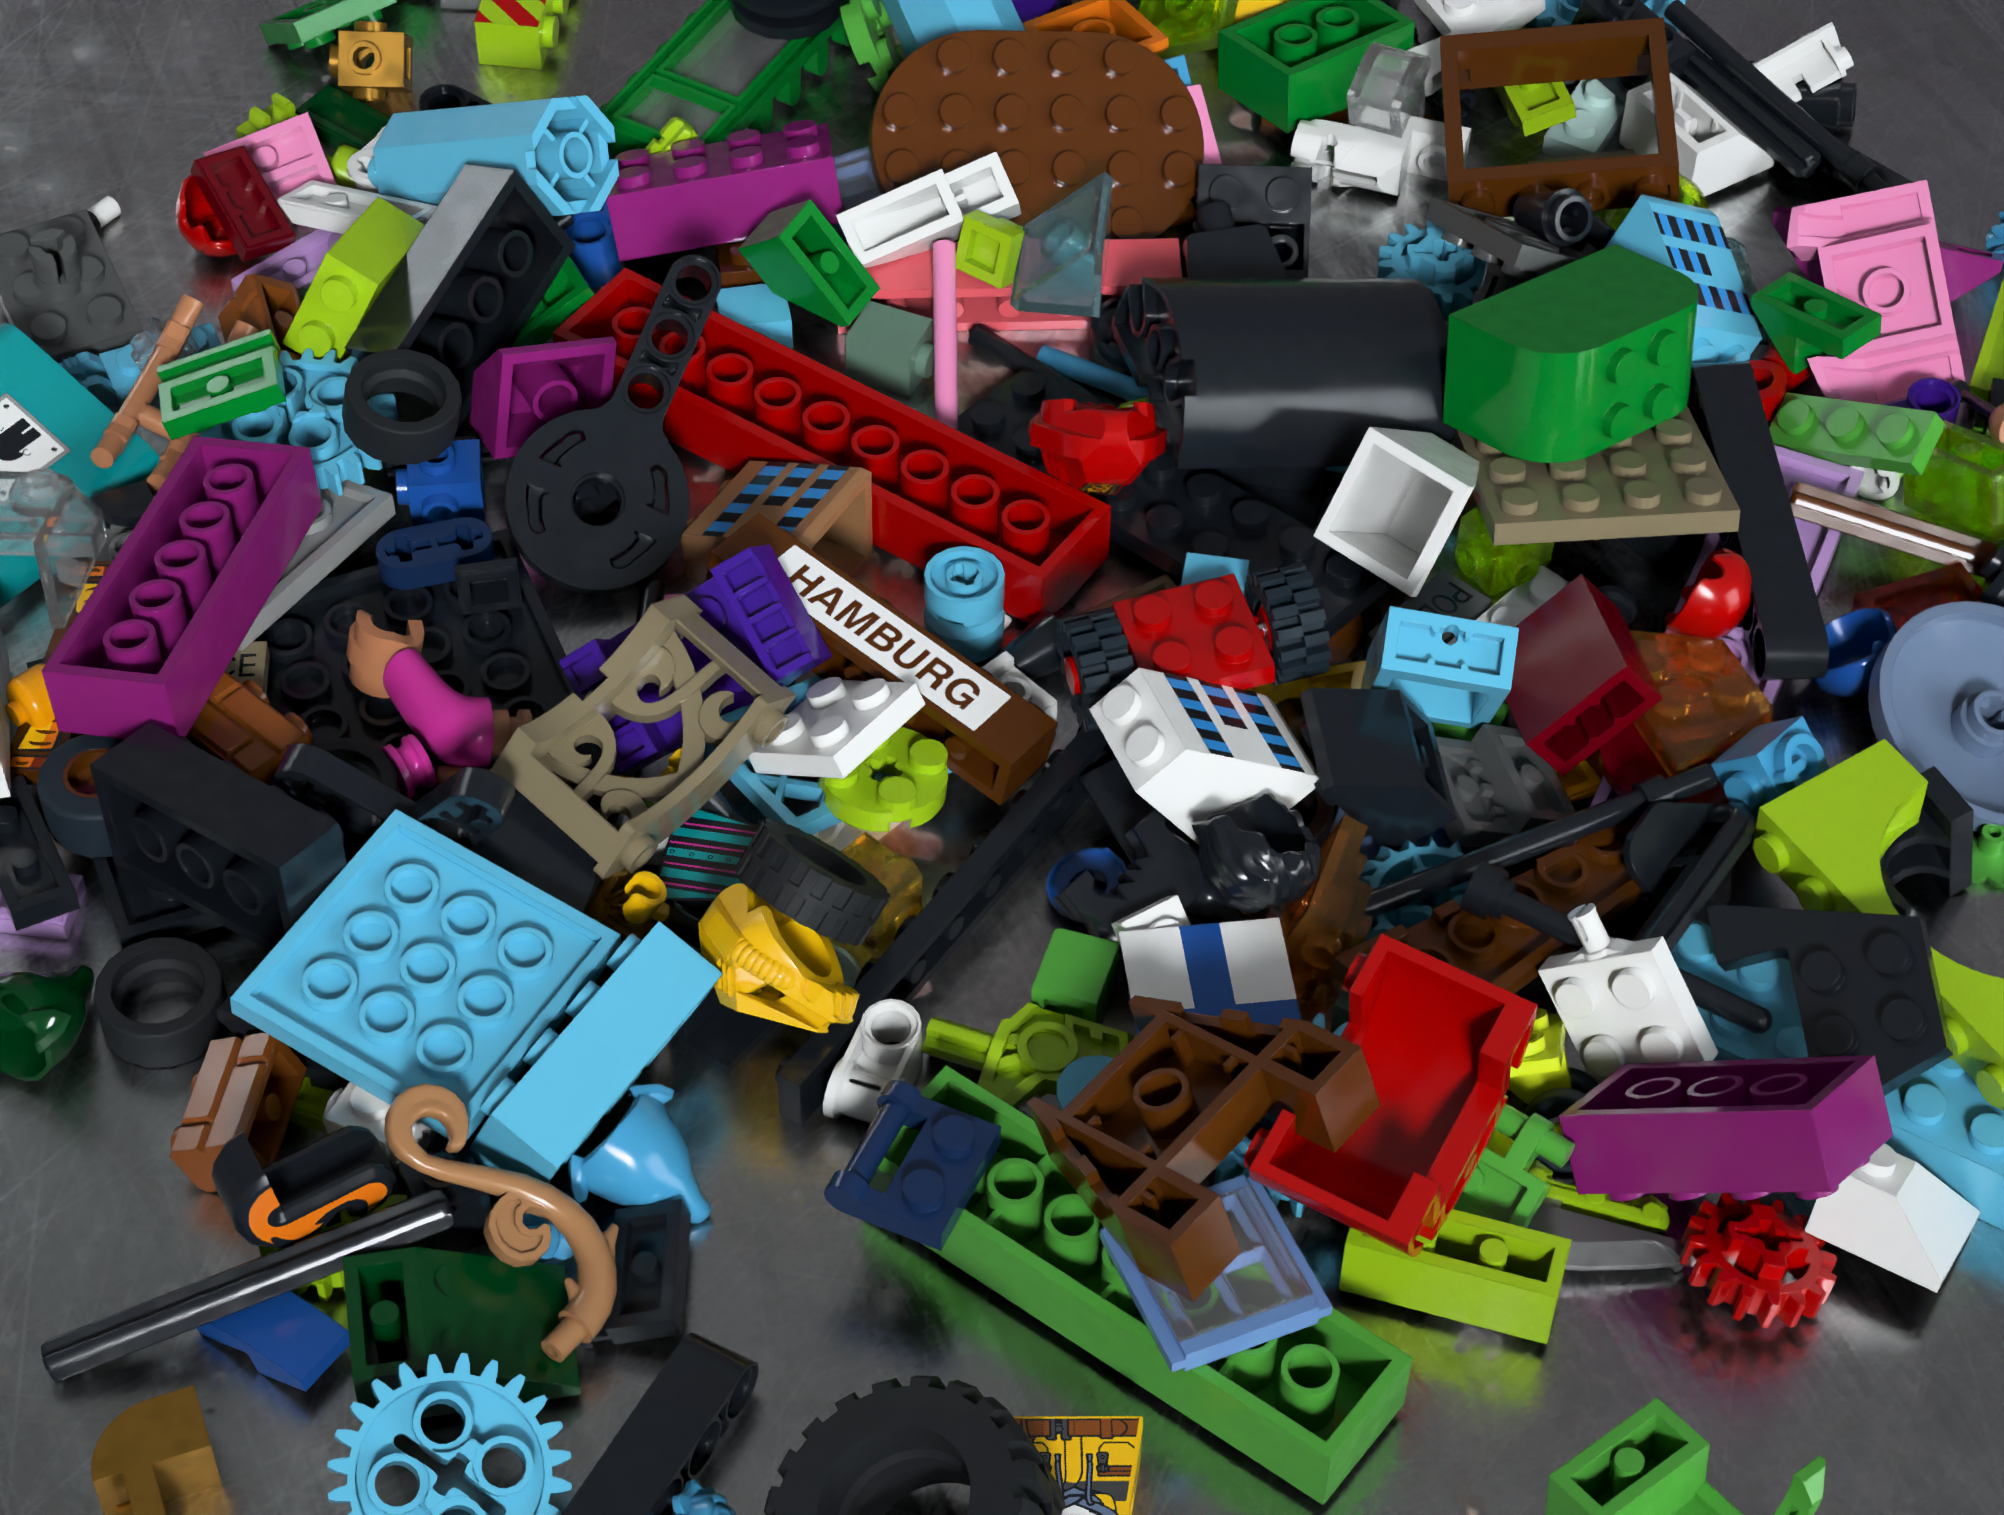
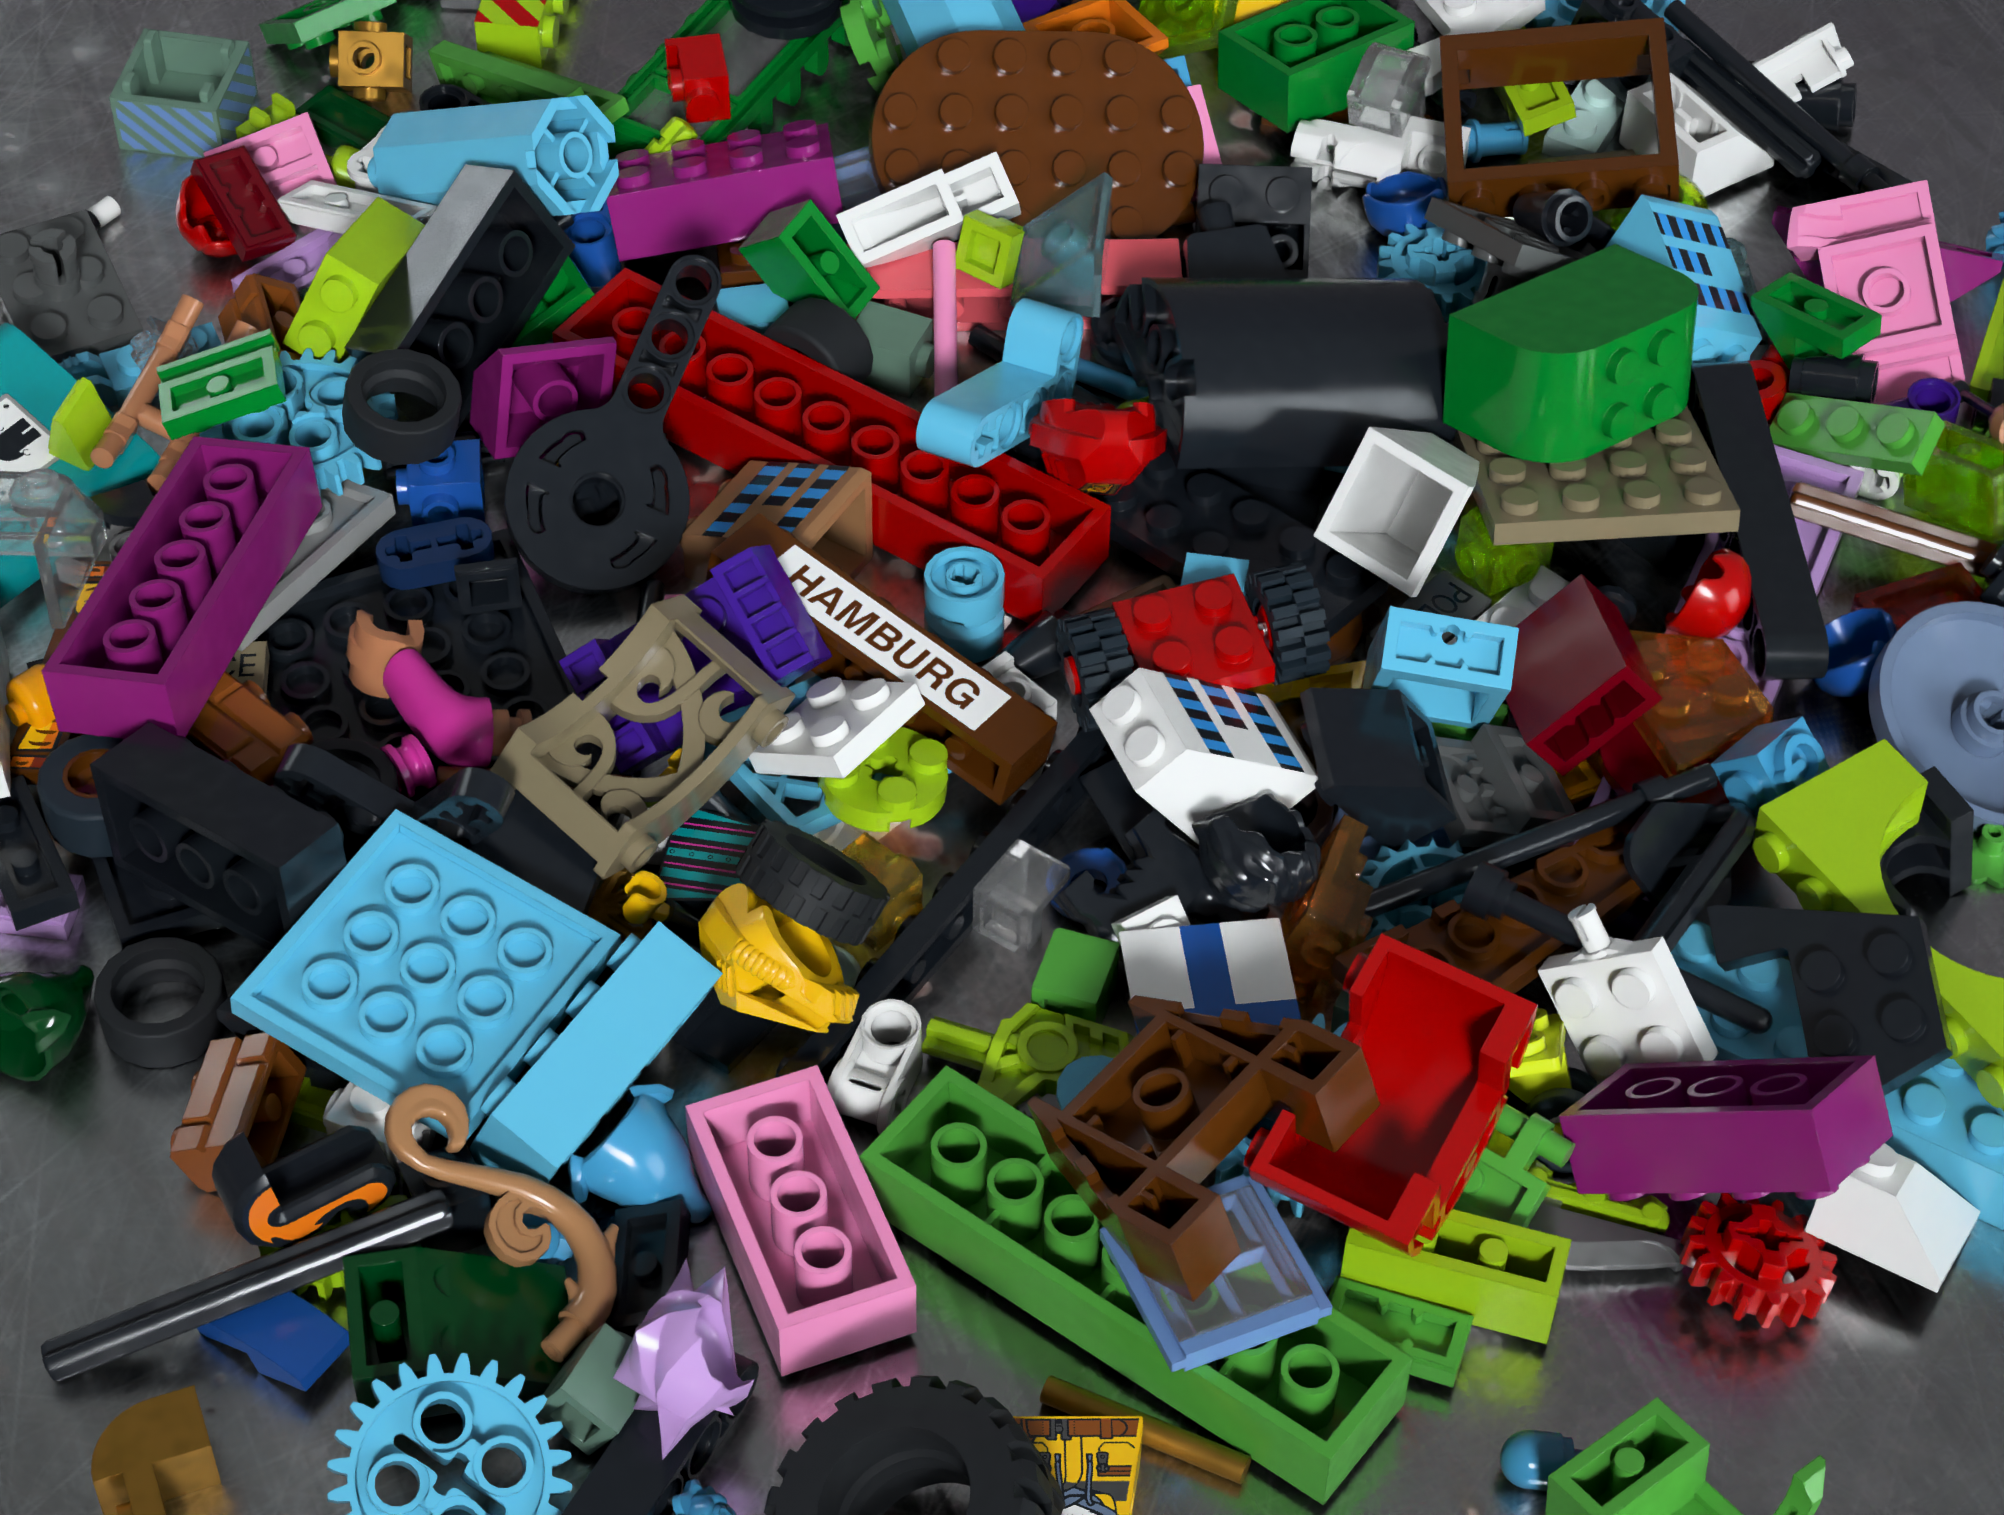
(78, 425): none -> lime slope
(182, 93): none -> sand green container
(508, 80): none -> bright green fence
(587, 1395): none -> sand green brick
(685, 1357): none -> lavender hair
(698, 77): none -> red brick
(801, 1220): none -> bright pink brick
(826, 336): none -> black tyre
(934, 1176): dark blue plate -> none
(996, 405): none -> medium azure beam
(1013, 896): none -> clear panel
(1156, 1432): none -> pearl gold bar
(1401, 201): none -> blue hair
(1422, 1330): none -> bright green plate
(1495, 139): none -> dark azure pin
(1533, 1455): none -> dark azure cylinder
(1835, 378): none -> black cone

